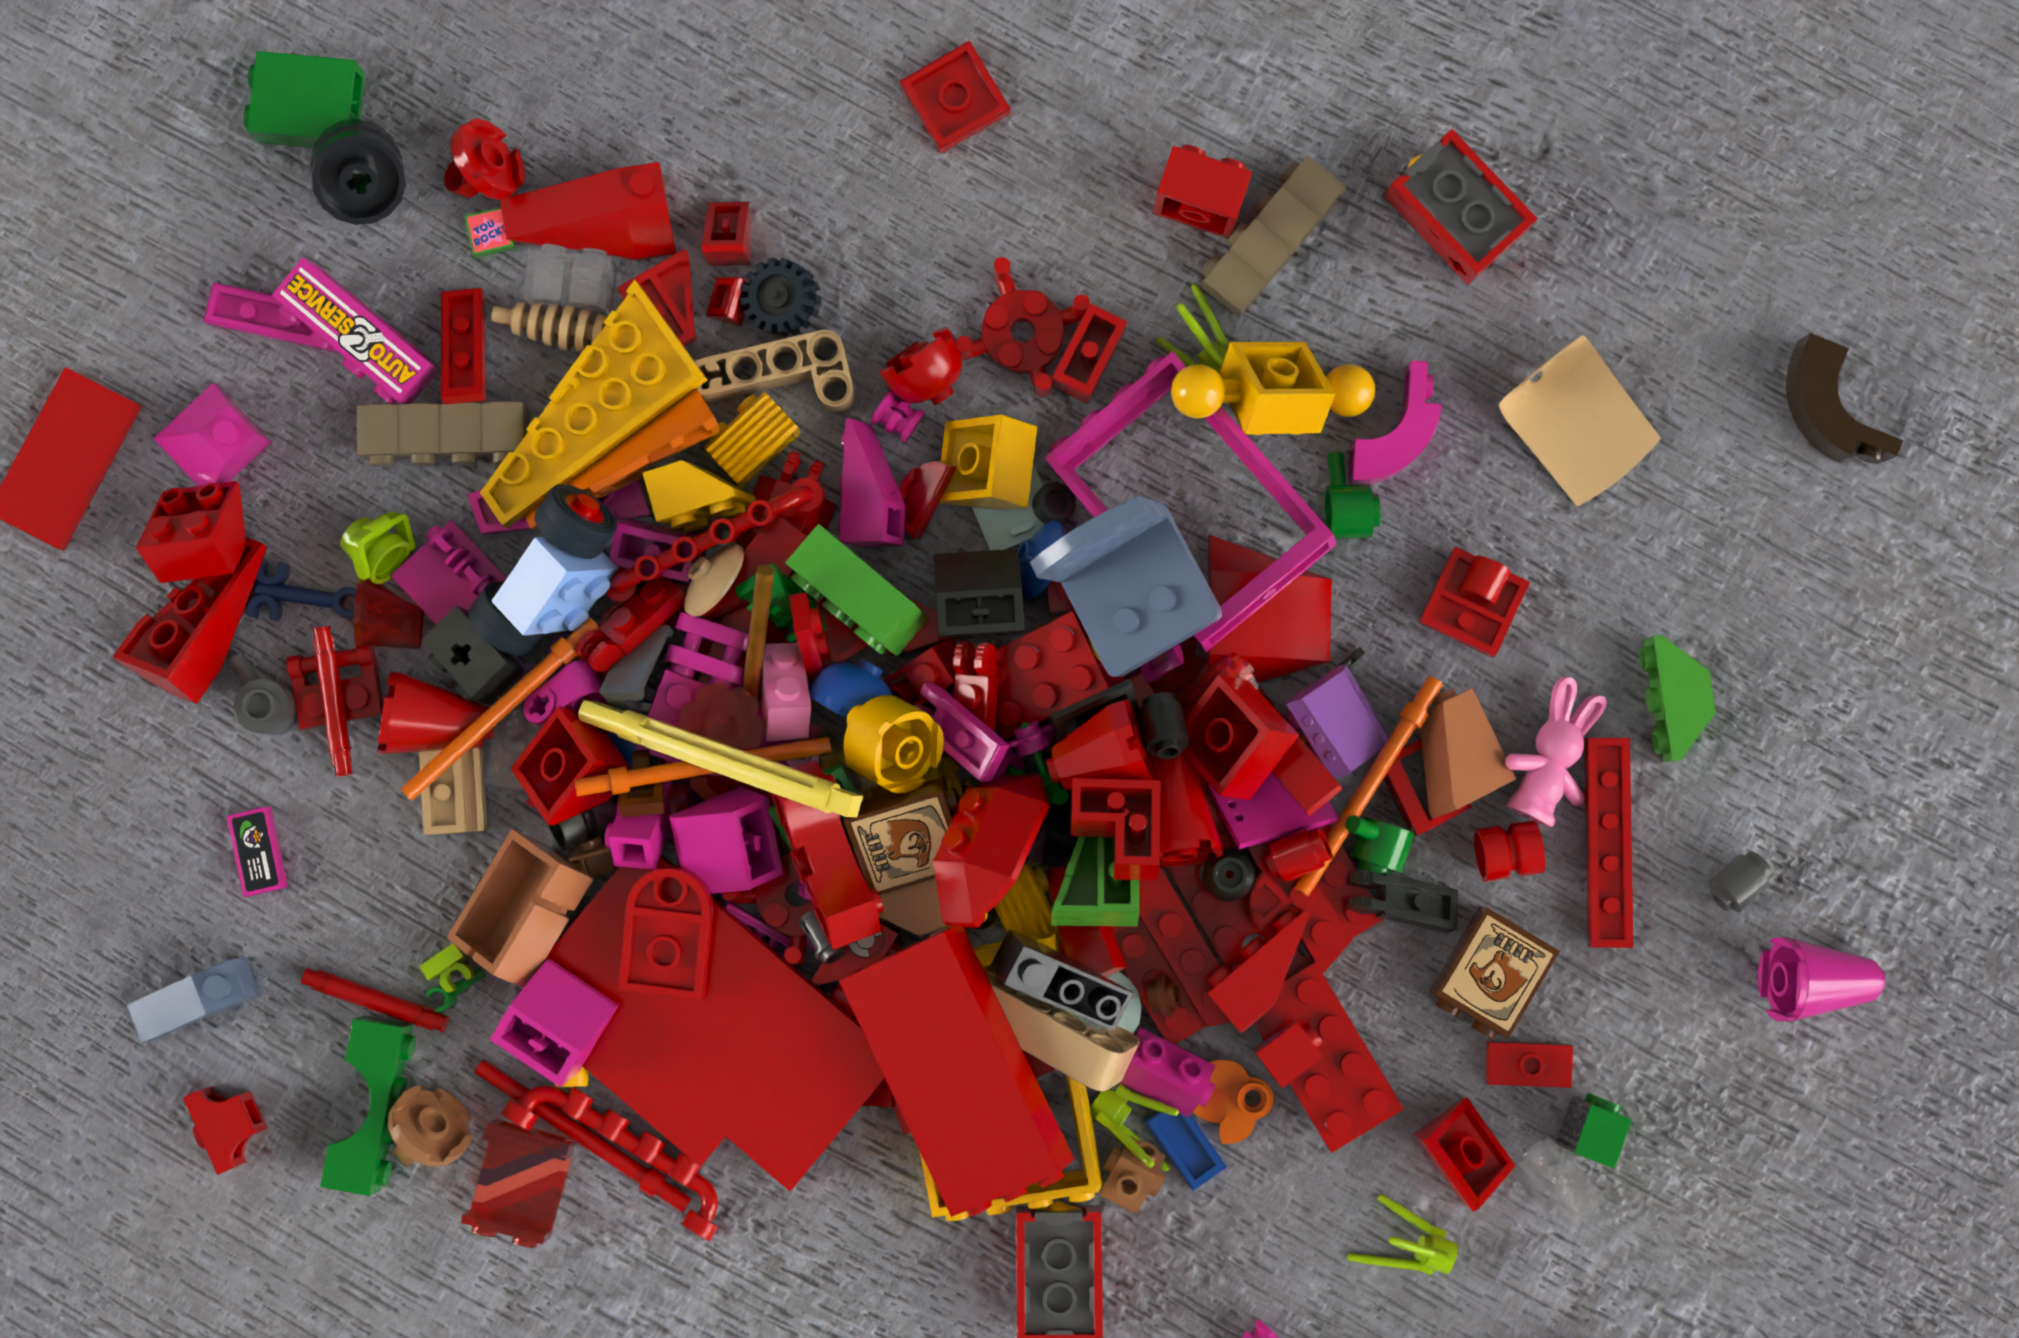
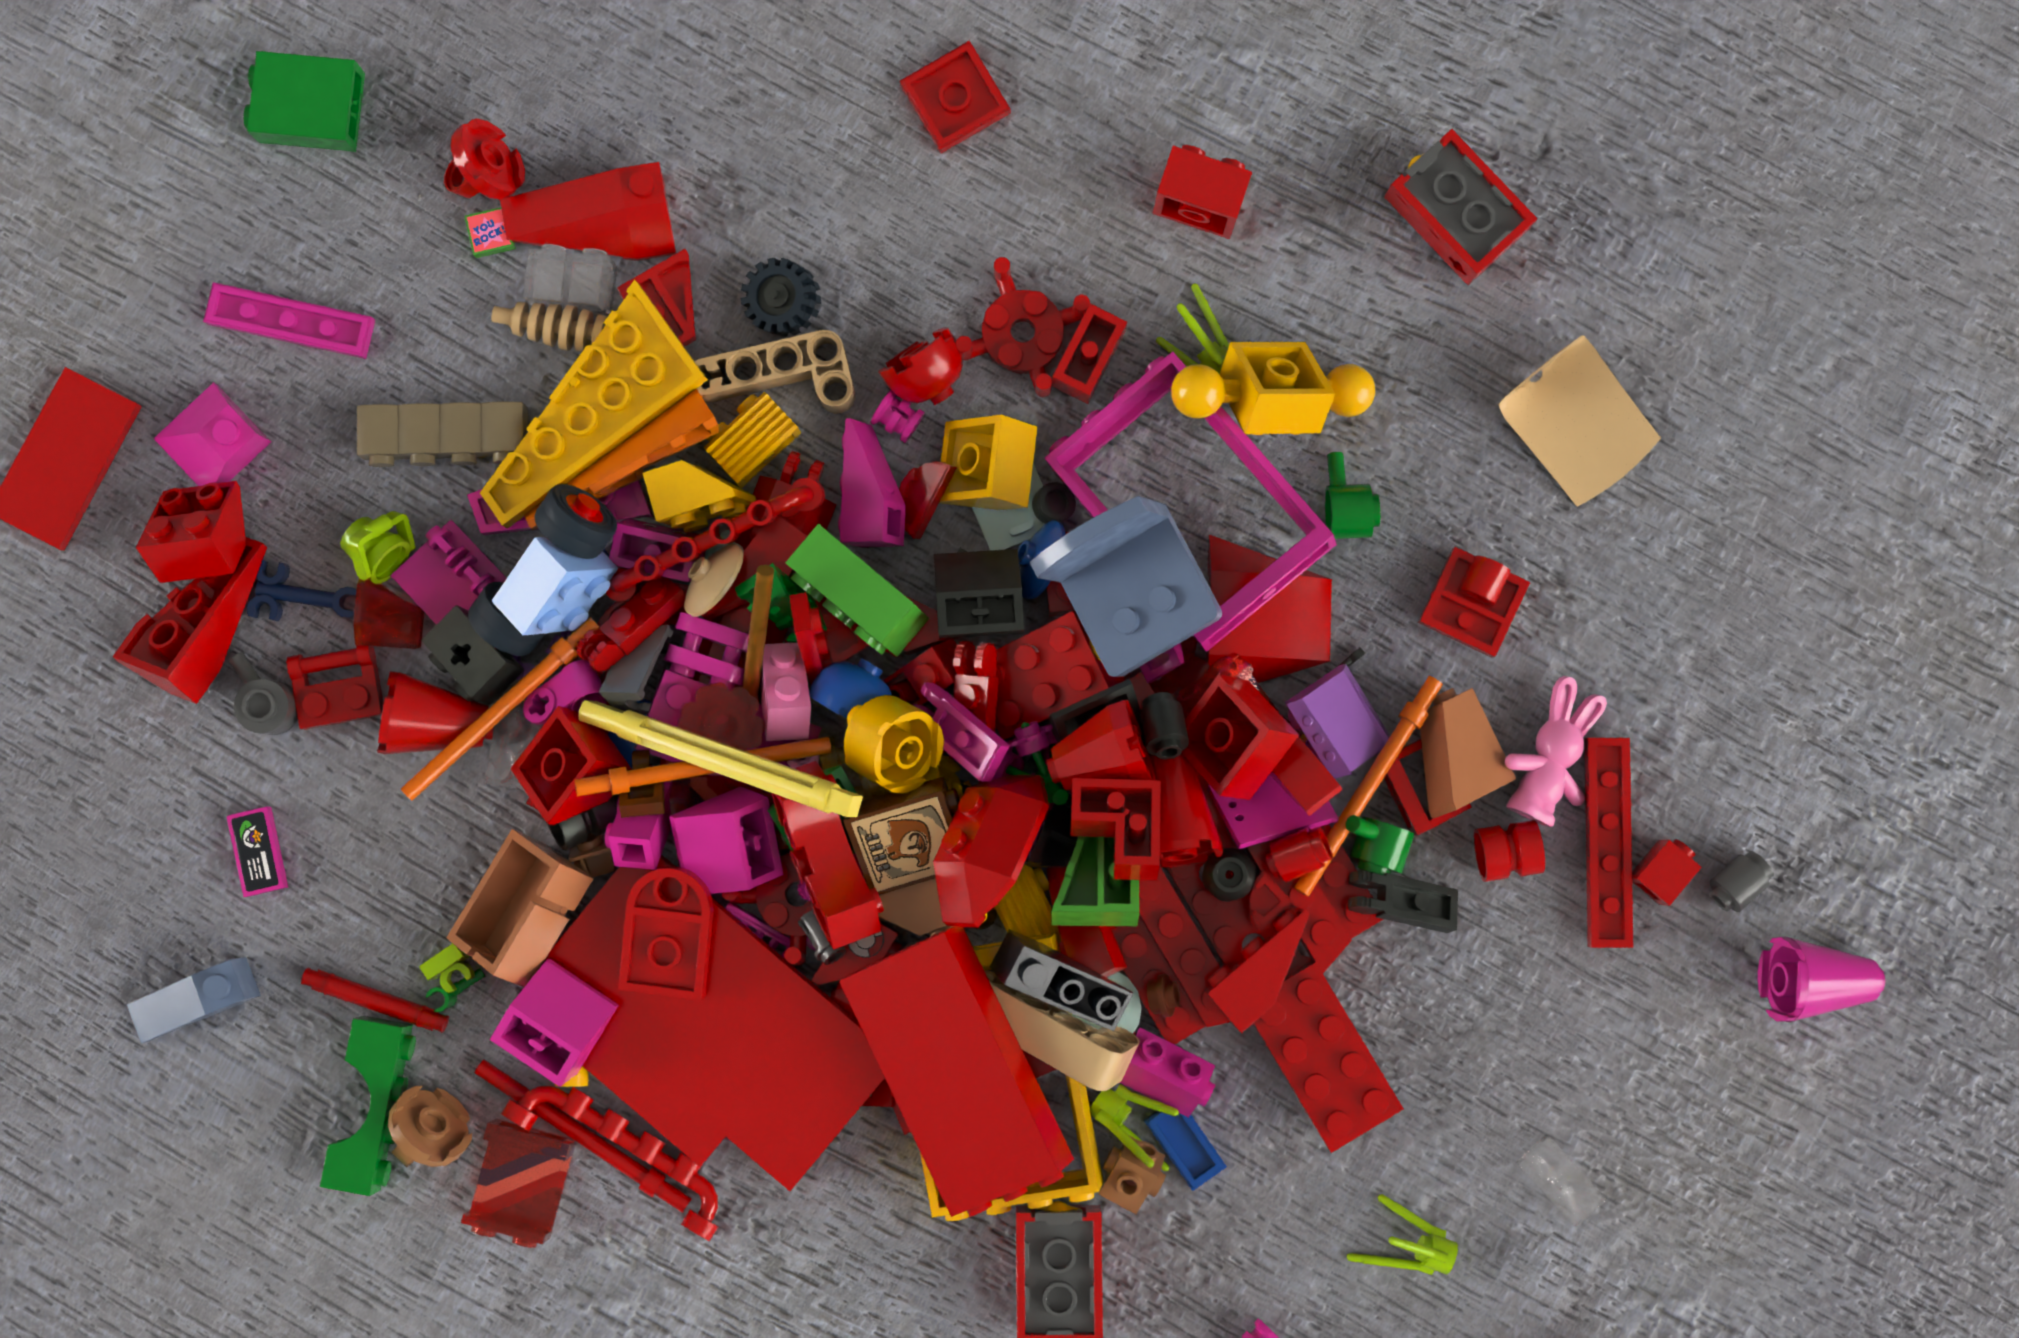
(224, 1125): red brick -> none
(332, 701): red piece -> none
(355, 332): brick -> none
(361, 196): black wheel -> none
(456, 797): tan plate -> none
(463, 346): red tile -> none
(726, 301): red slope -> none
(727, 234): red slope -> none
(1228, 1101): orange plate -> none
(1273, 236): dark tan brick -> none
(1290, 1052): red brick -> none
(1386, 456): dark pink arch -> none
(1466, 1153): red slope -> none
(1493, 973): brick -> none
(1529, 1064): red plate -> none
(1594, 1129): green brick -> none
(1665, 871): none -> red brick
(1677, 696): bright green slope -> none
(1818, 409): dark brown arch -> none

